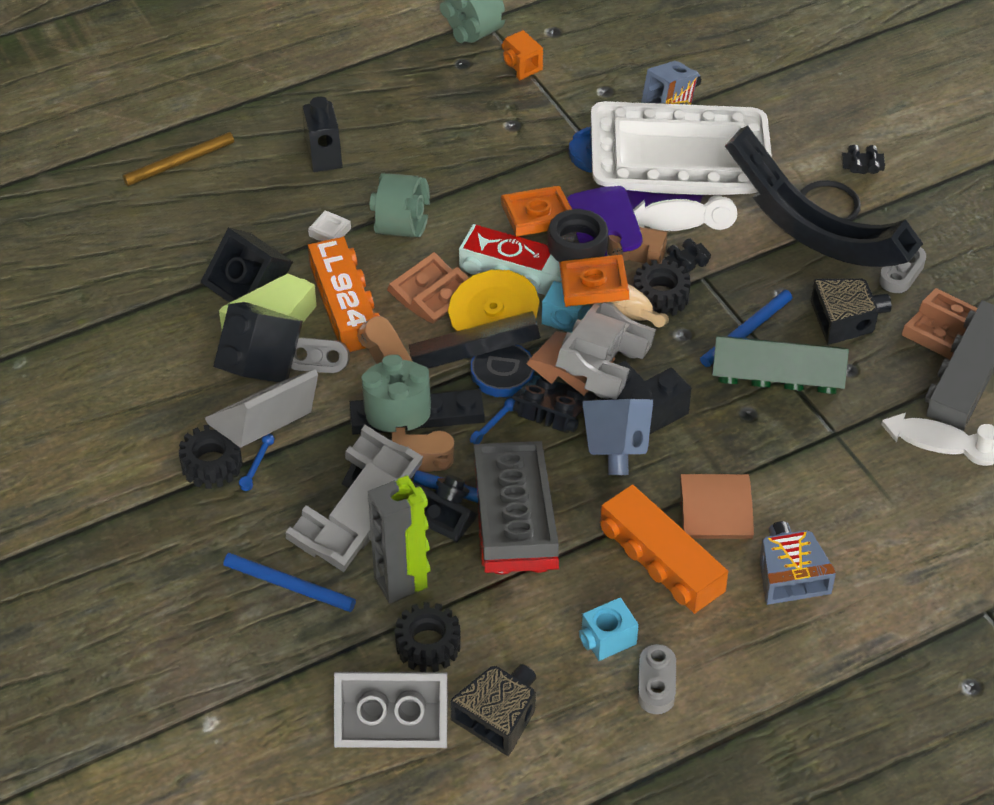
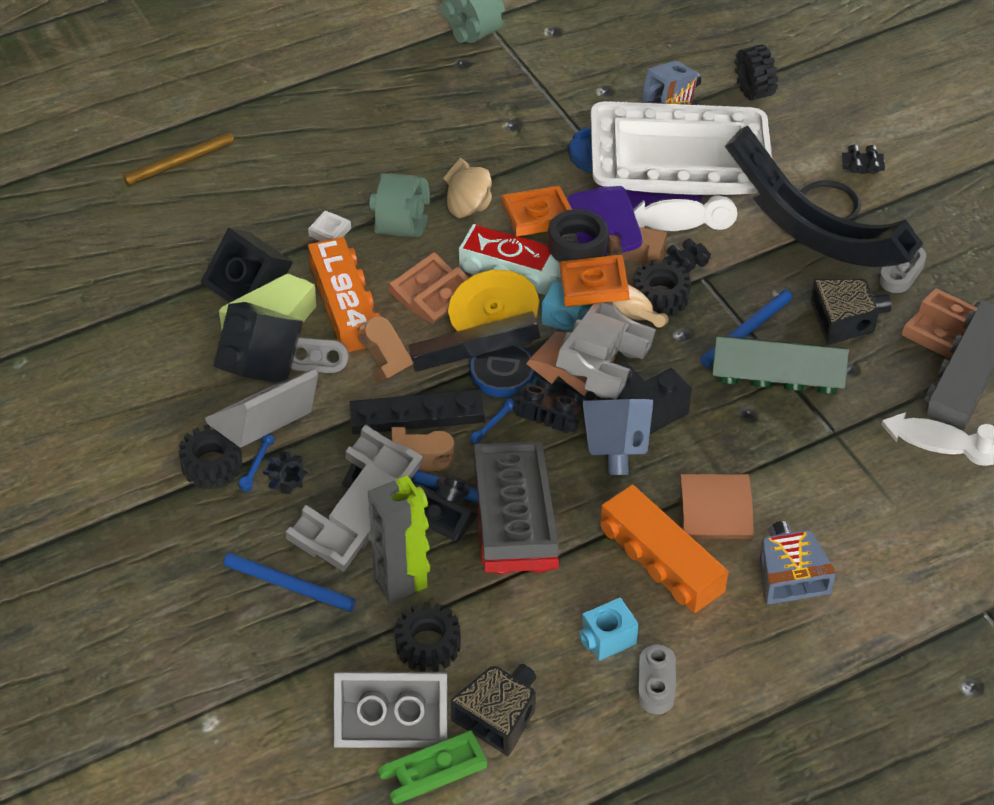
(293, 470): none -> black gear
(318, 121): black torso -> none
(396, 394): sand green brick -> none
(434, 766): none -> bright green hinge
(467, 189): none -> tan animal
(523, 54): orange brick -> none
(756, 72): none -> black tyre

